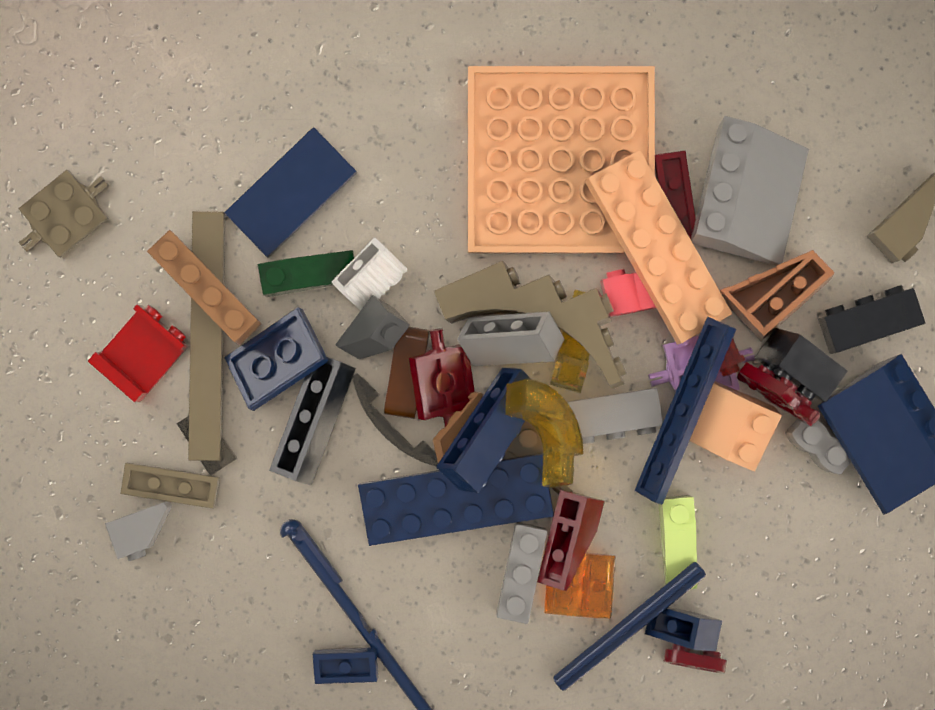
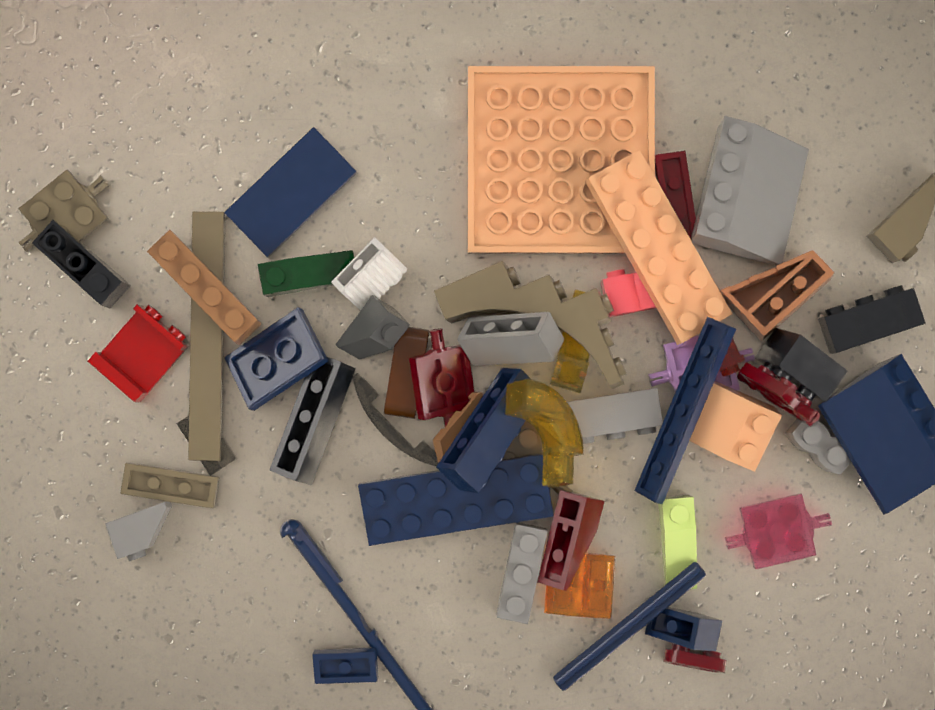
(81, 264): none -> black slope
(778, 531): none -> clear pink plate

